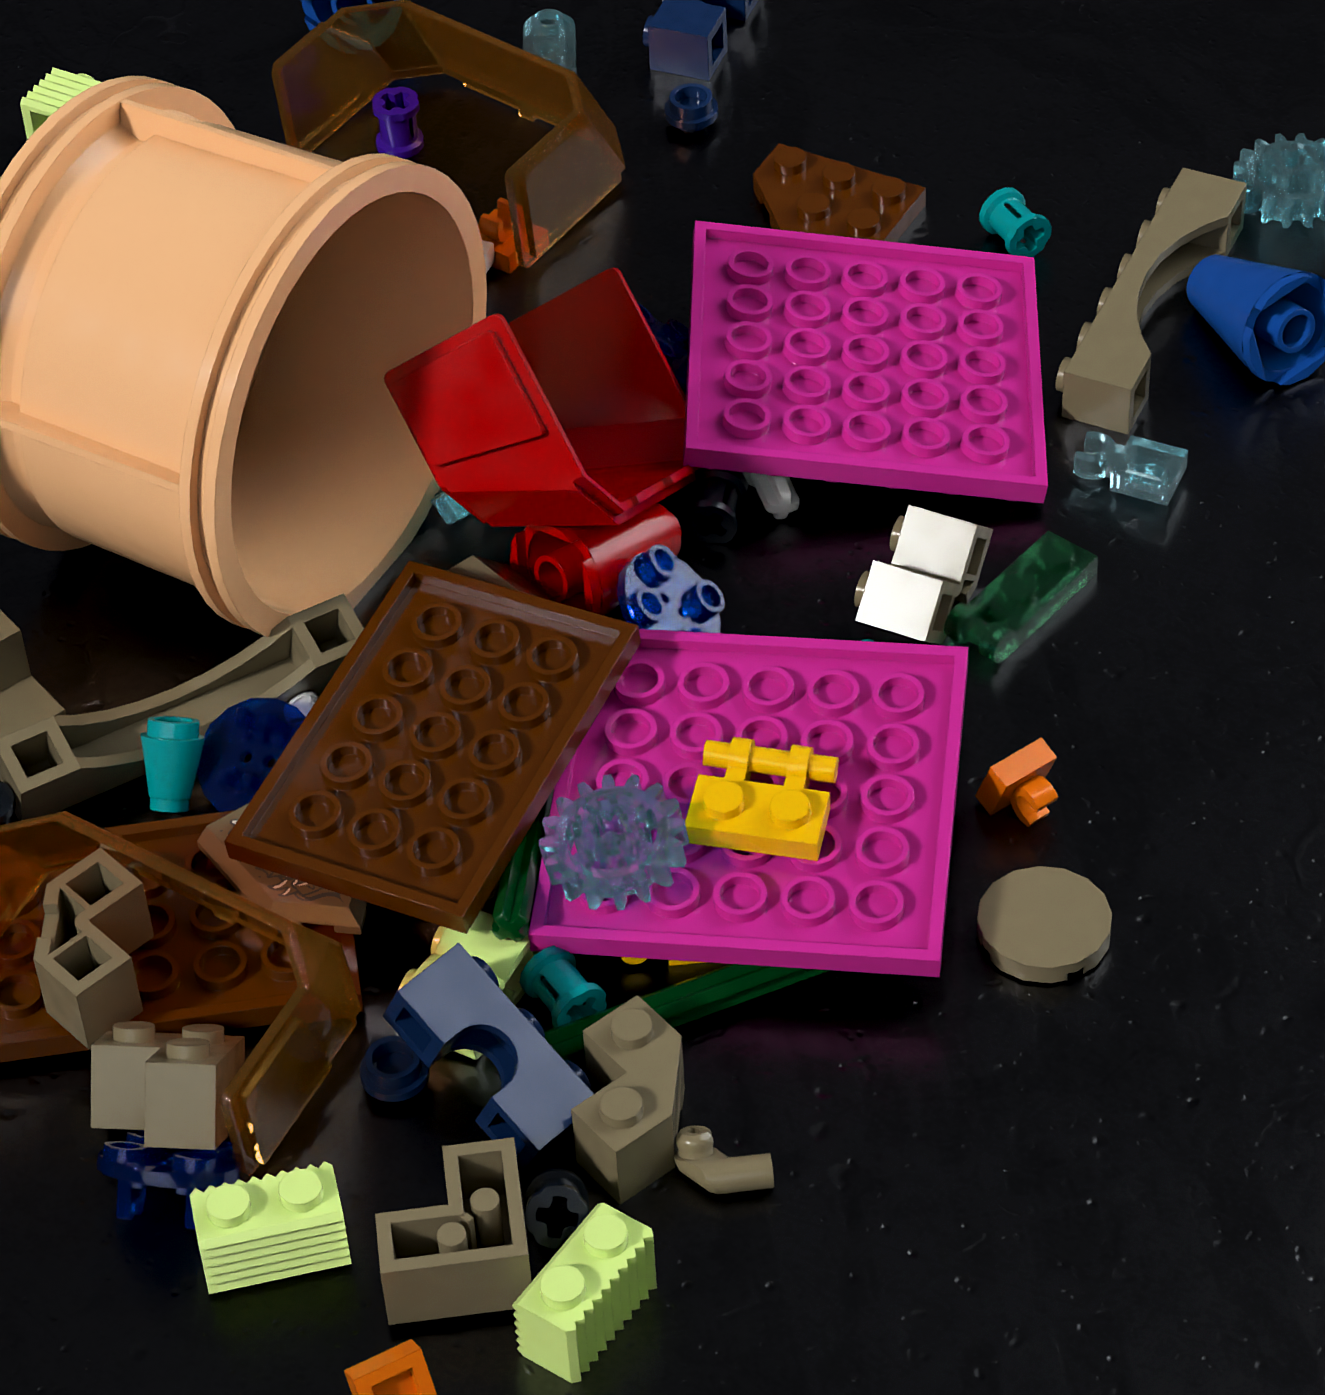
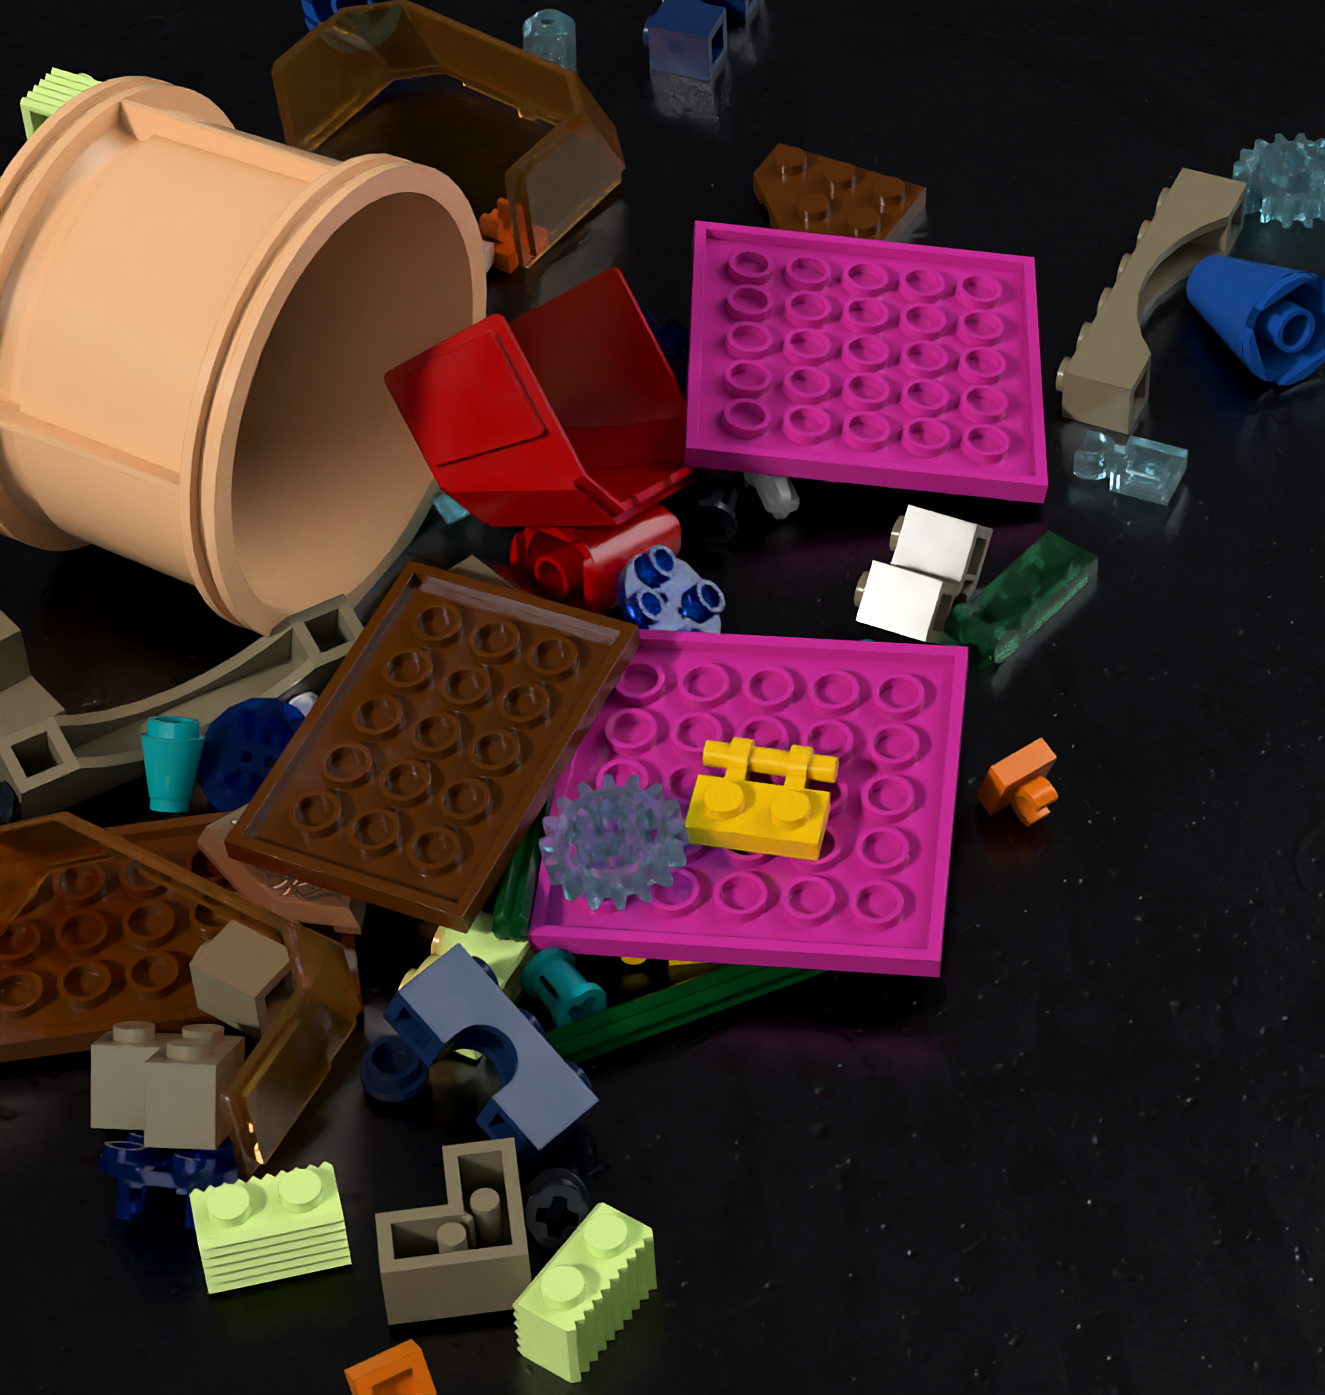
(82, 959): dark tan brick -> none
(242, 978): none -> dark tan brick
(397, 119): dark purple bush -> none
(633, 1118): dark tan brick -> none
(691, 107): dark blue plate -> none
(717, 1171): dark tan arm -> none
(1015, 222): teal bush -> none
(1044, 924): dark tan tile -> none

